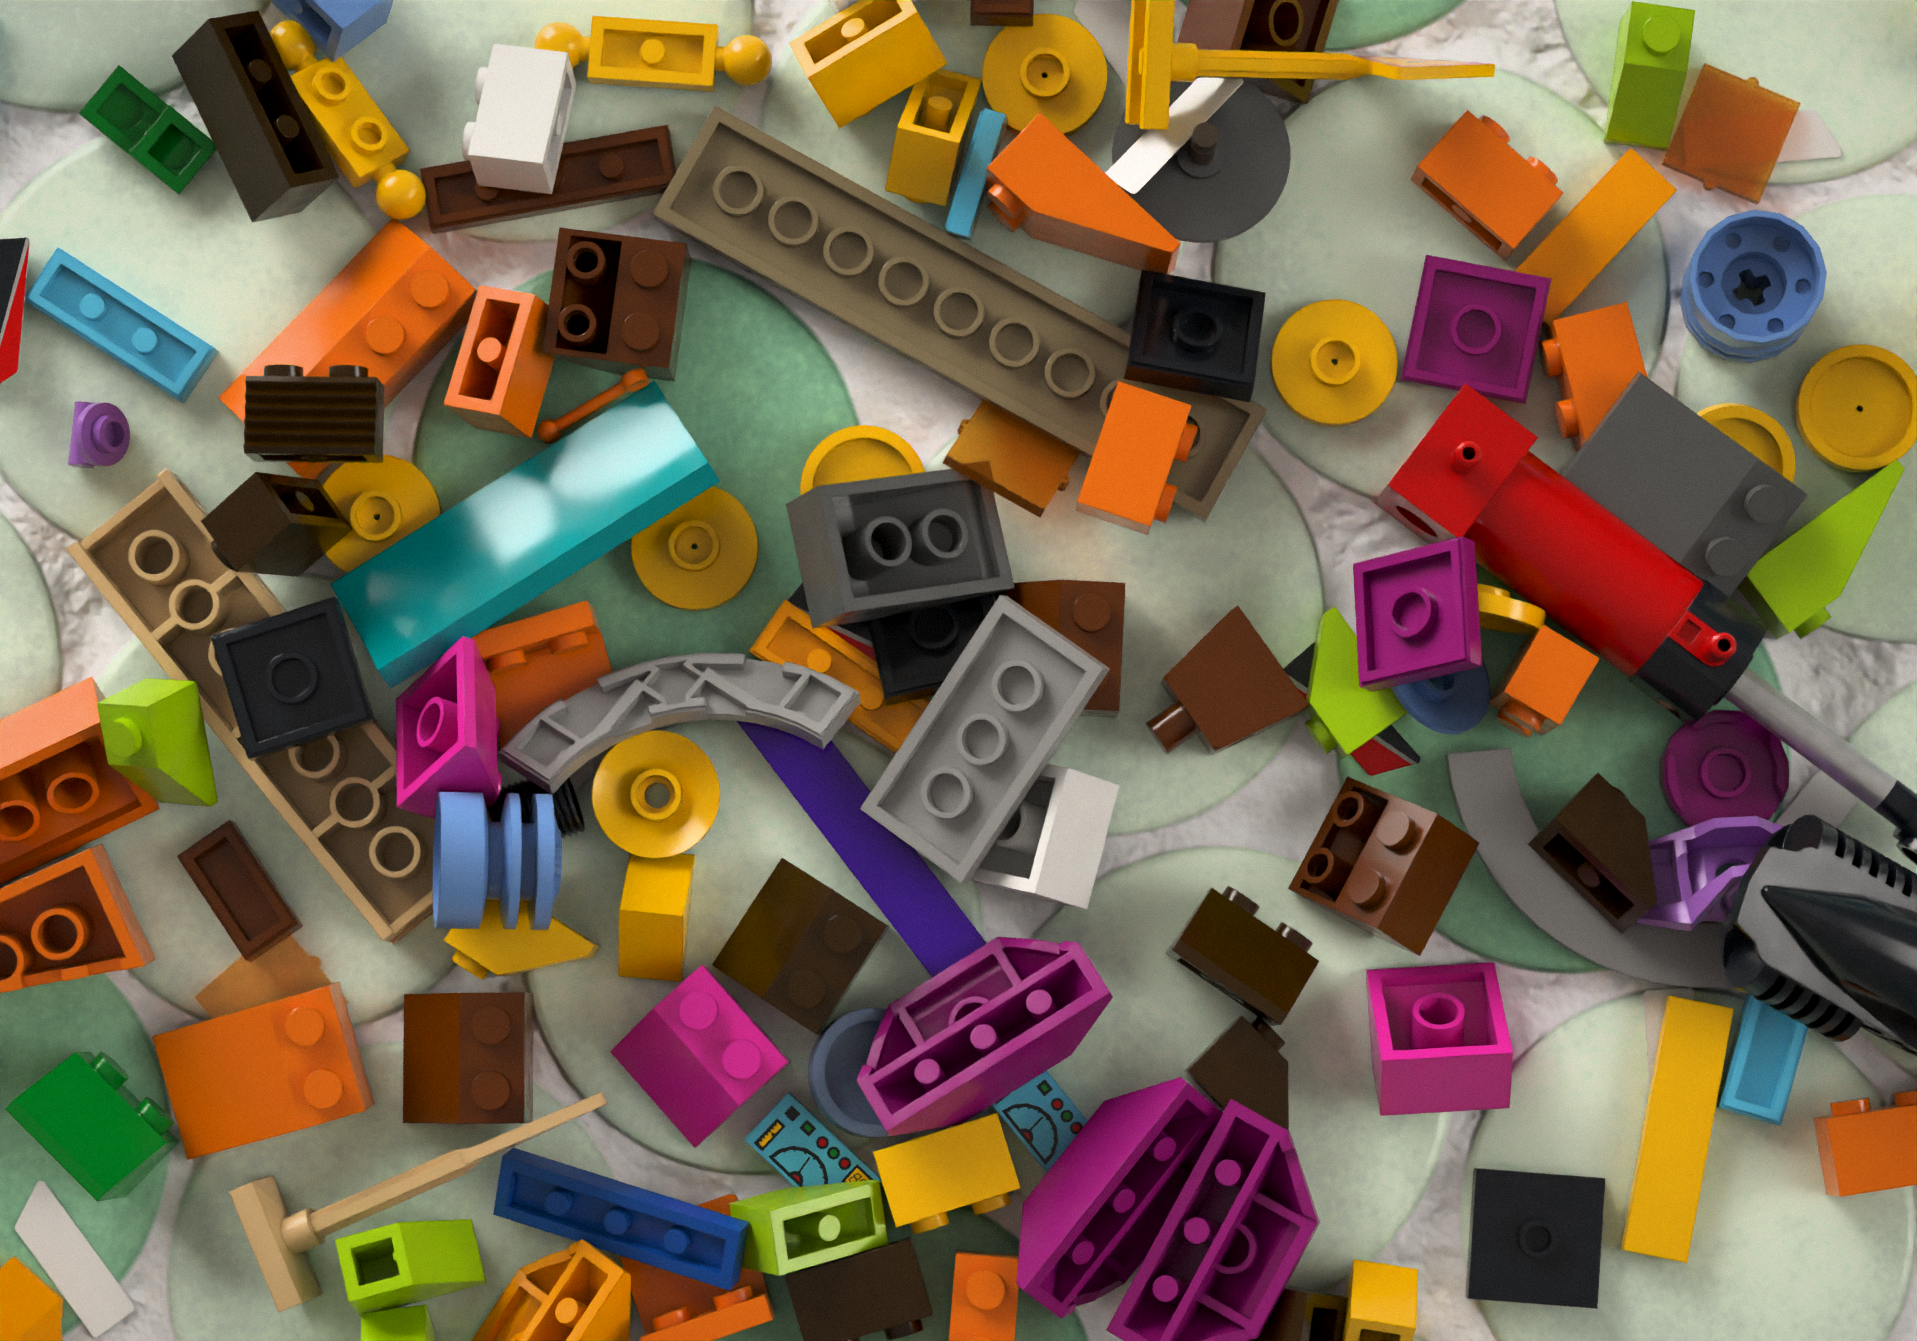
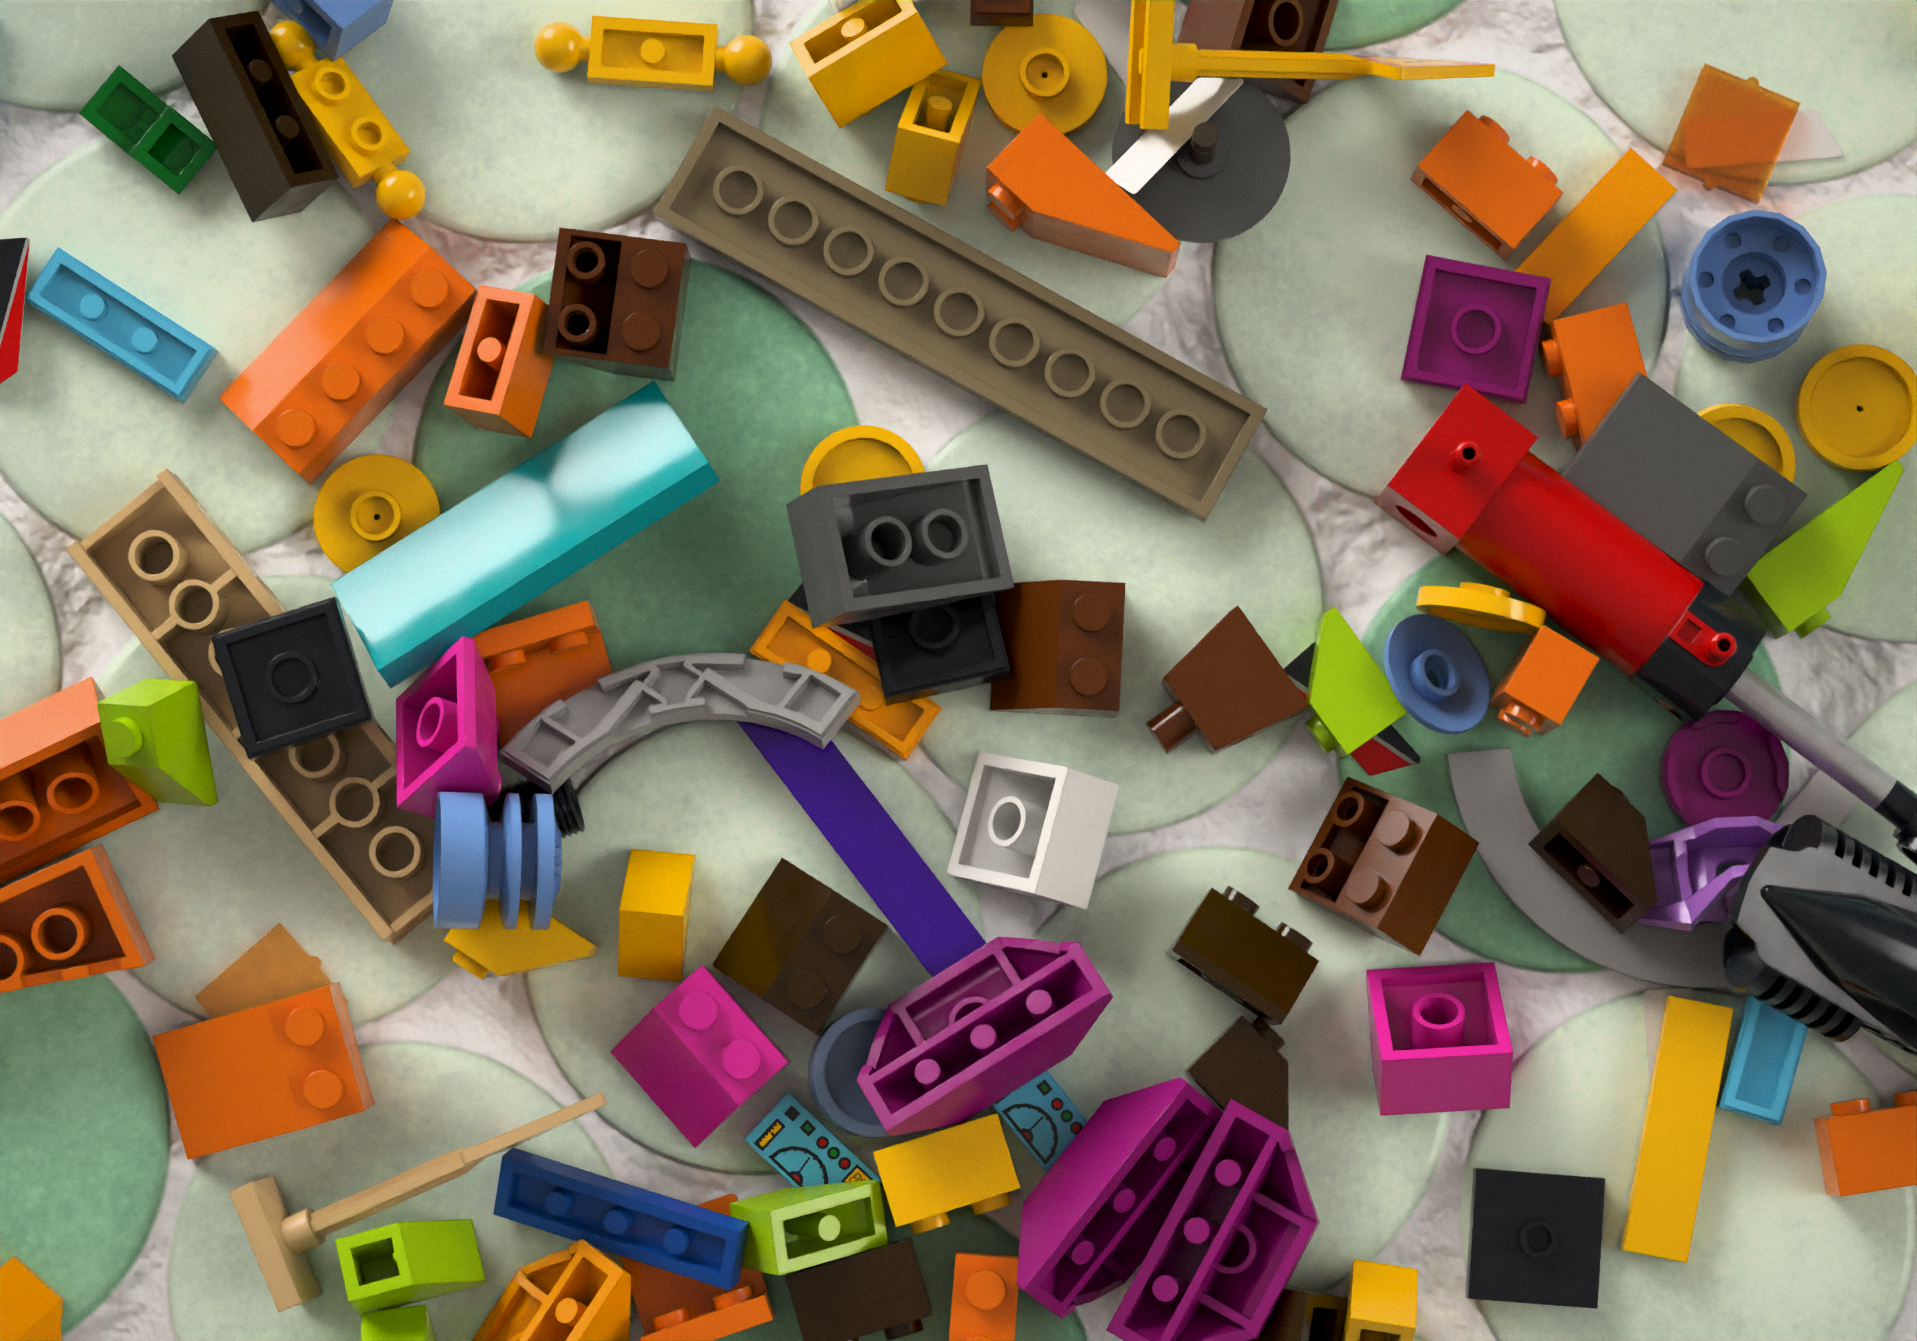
(72, 1262): white sticker -> none
(95, 1124): green slope -> none
(98, 435): medium lavender plate -> none
(240, 891): reddish brown tile -> none
(275, 525): dark brown brick -> none
(314, 417): dark brown brick -> none
(468, 1058): reddish brown slope -> none
(520, 118): white brick -> none
(551, 430): orange hinge -> none
(587, 175): reddish brown tile -> none
(622, 788): yellow dish -> none
(702, 576): yellow piece -> none
(972, 182): medium azure tile -> none
(984, 738): light grey plate -> none
(1011, 458): clear orange piece -> none
(1135, 457): orange brick -> none
(1195, 336): black plate -> none
(1330, 392): yellow piece -> none
(1417, 614): magenta tile -> none
(1648, 74): lime slope -> none

